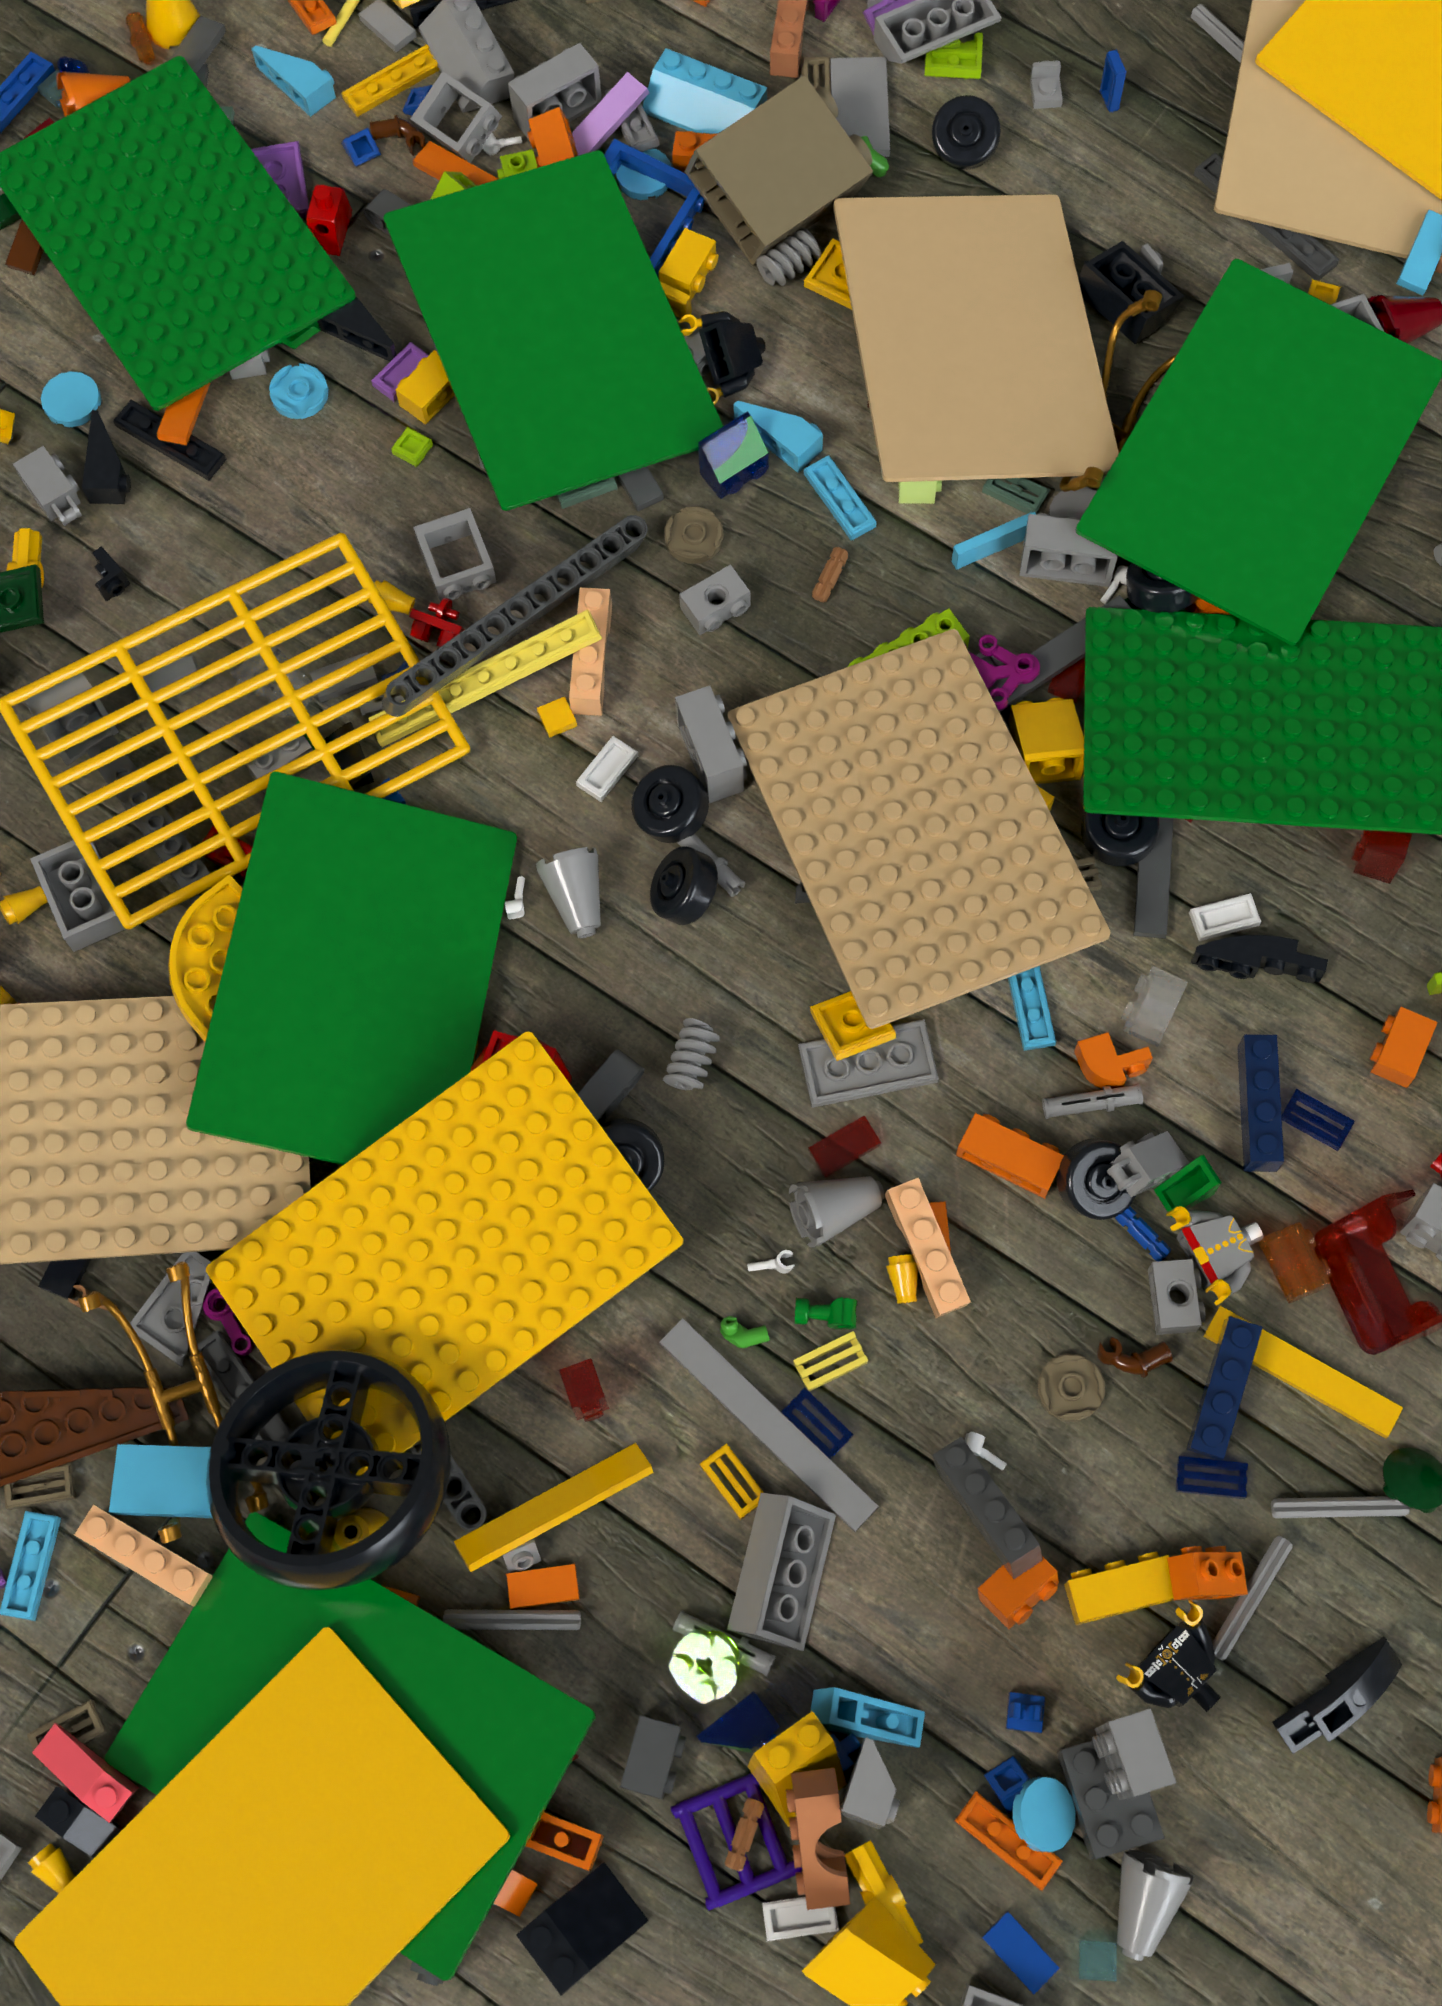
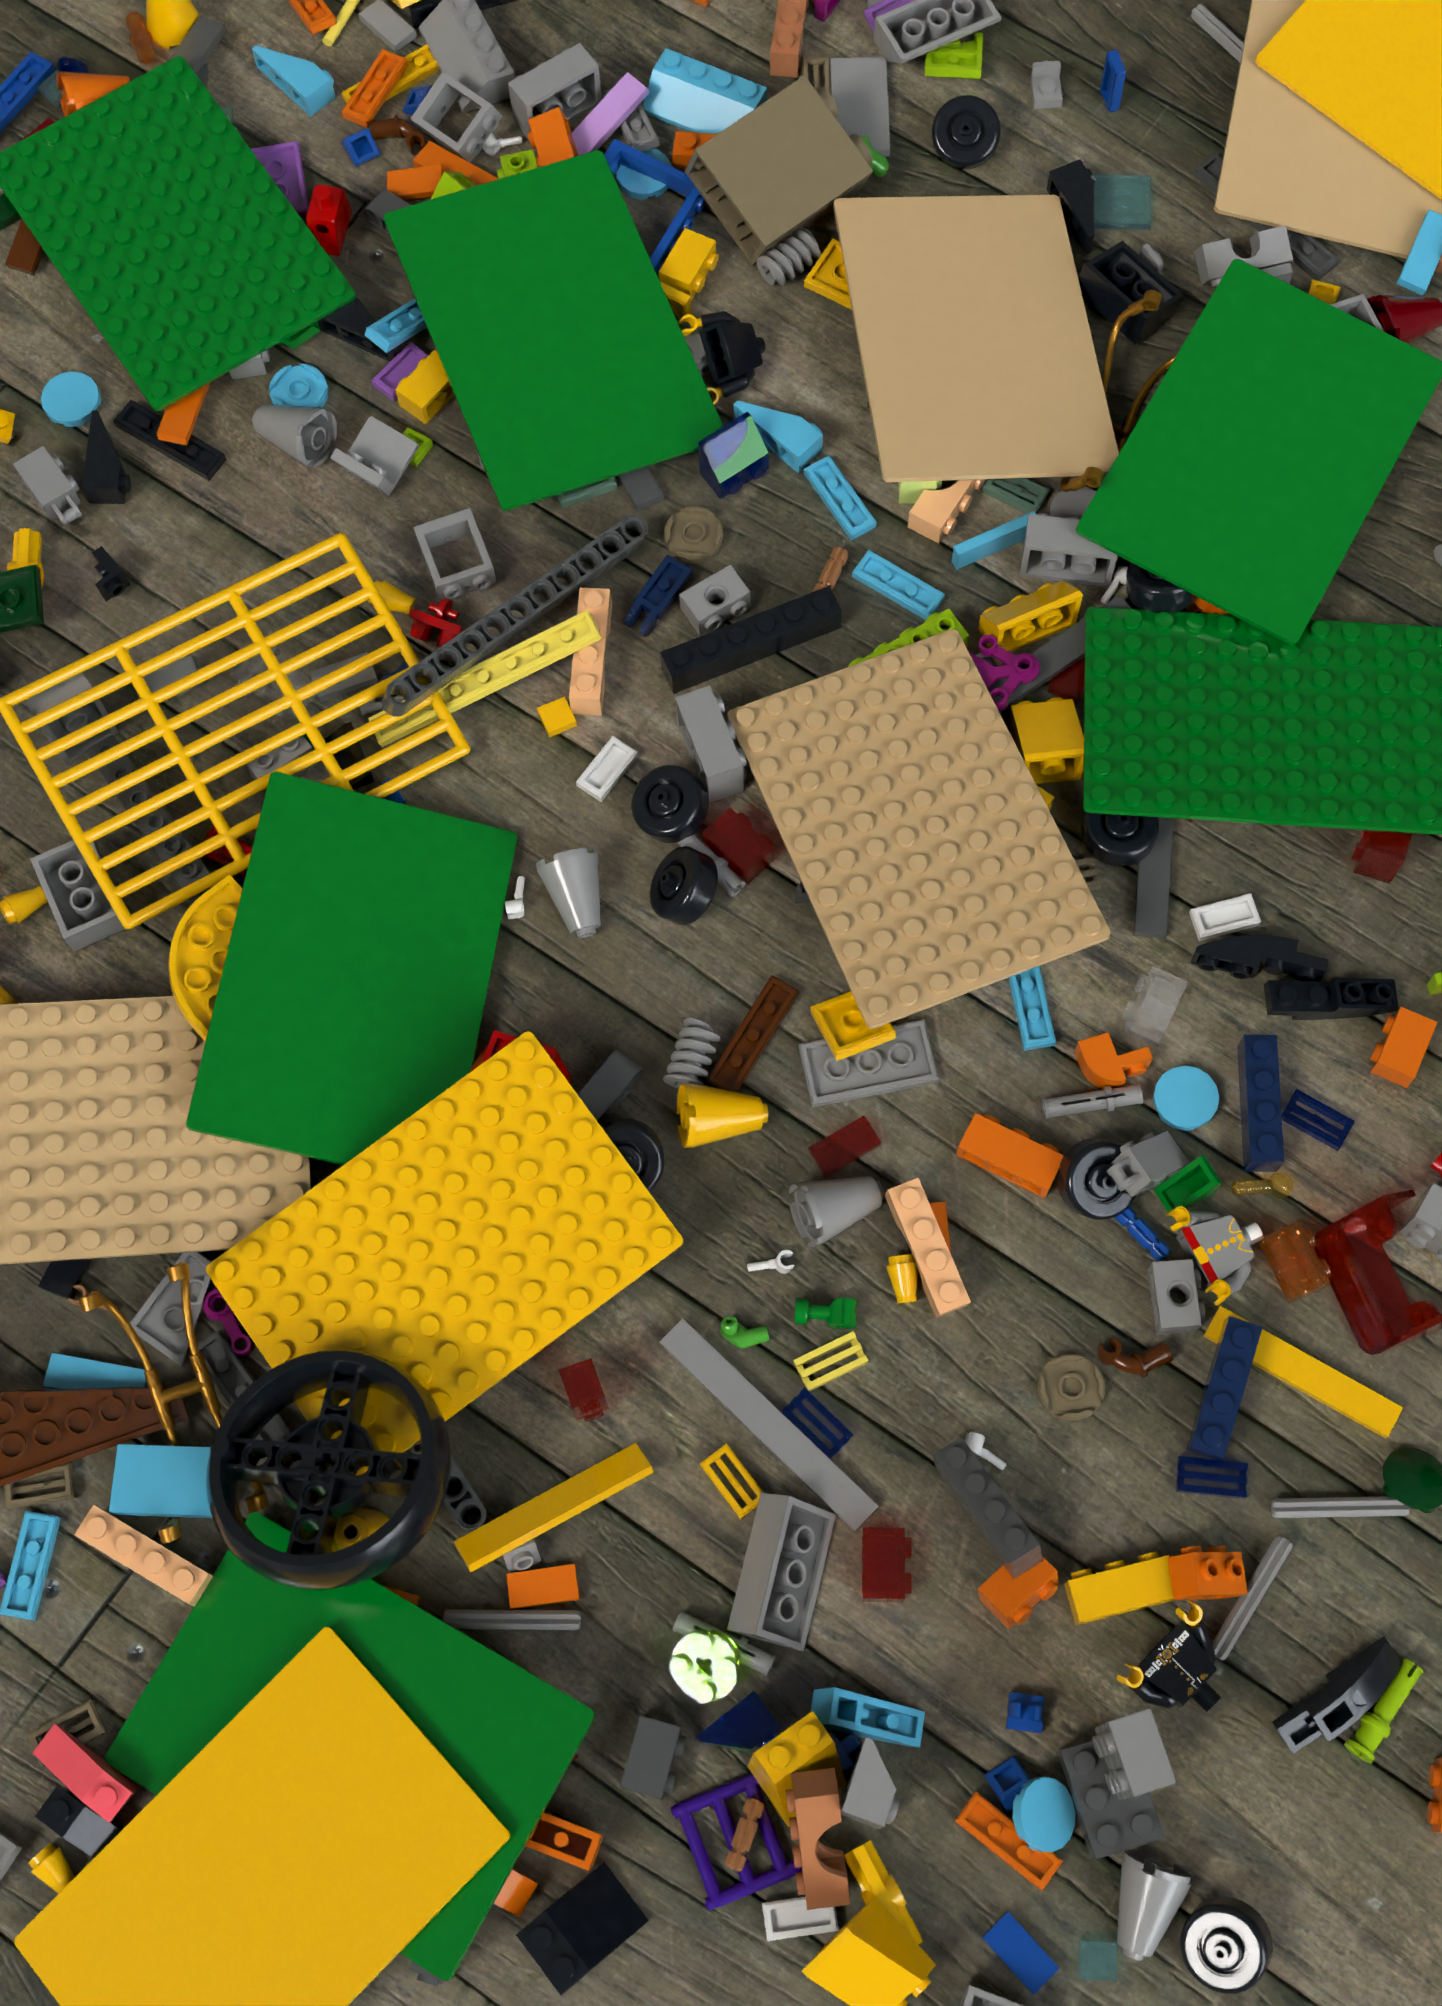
(82, 1373): none -> medium azure tile
(297, 431): none -> light grey cone
(374, 88): none -> orange tile
(377, 455): none -> light grey bracket
(396, 326): none -> medium azure tile
(414, 182): none -> orange tile
(658, 593): none -> dark blue hinge
(716, 1114): none -> yellow cone
(738, 843): none -> clear red brick
(751, 639): none -> black brick
(753, 1035): none -> reddish brown tile
(884, 1564): none -> clear red brick
(898, 585): none -> medium azure tile
(937, 510): none -> light nougat arch
(1032, 616): none -> yellow slope
(1076, 192): none -> black slope
(1122, 202): none -> clear light blue tile
(1185, 1098): none -> medium azure tile
(1226, 1945): none -> wheel
(1268, 248): none -> light grey arch
(1278, 1185): none -> clear yellow bar
(1331, 1000): none -> black slope
(1376, 1724): none -> lime pin

